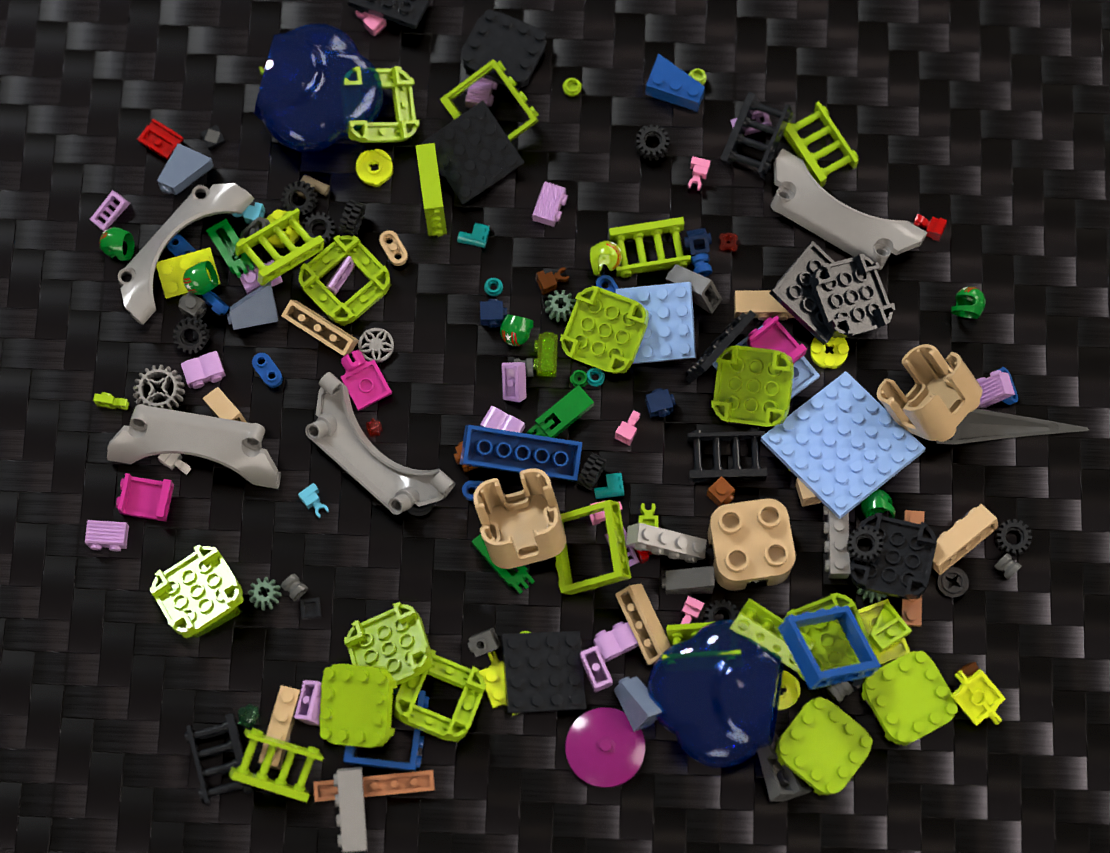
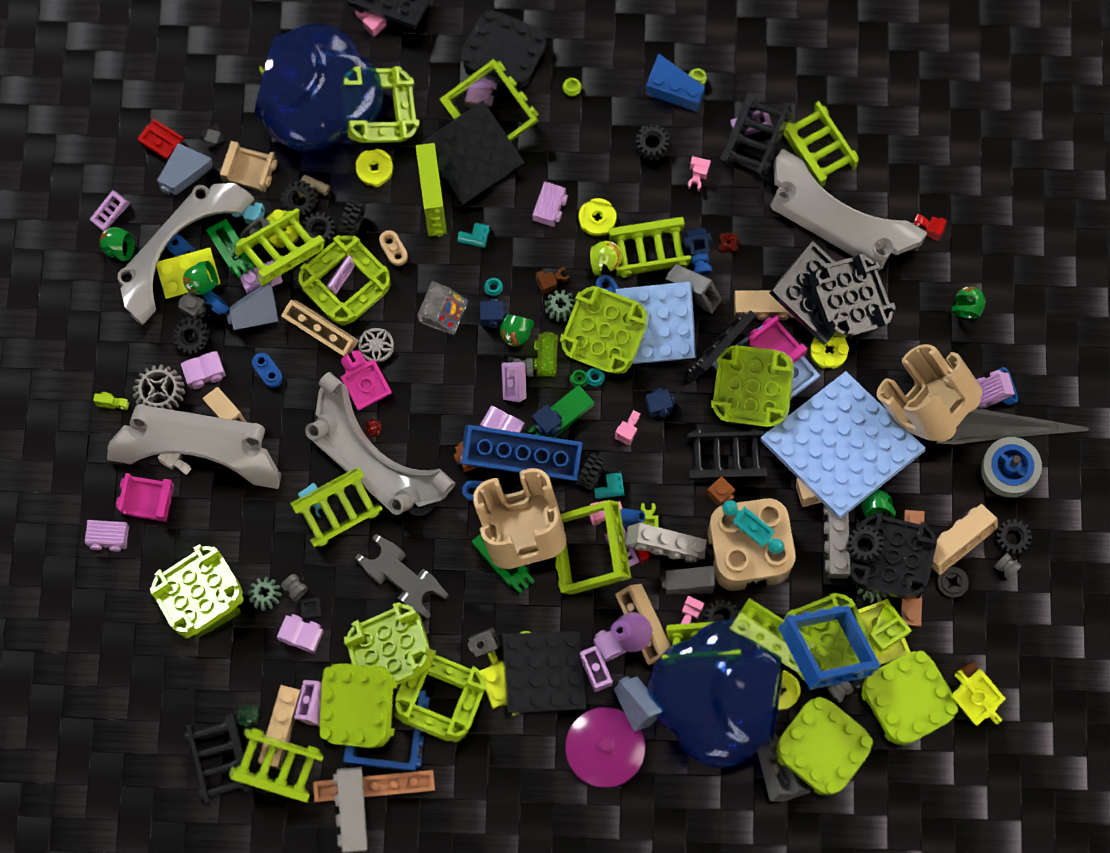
(248, 168): none -> tan panel
(300, 634): none -> lavender brick
(320, 496): none -> lime fence
(413, 586): none -> dark grey piece
(442, 308): none -> clear slope
(547, 422): none -> dark blue brick
(591, 209): none -> neon yellow plate
(632, 517): none -> blue cone
(632, 632): none -> medium lavender cone
(753, 527): none -> teal plate
(1011, 467): none -> wheel

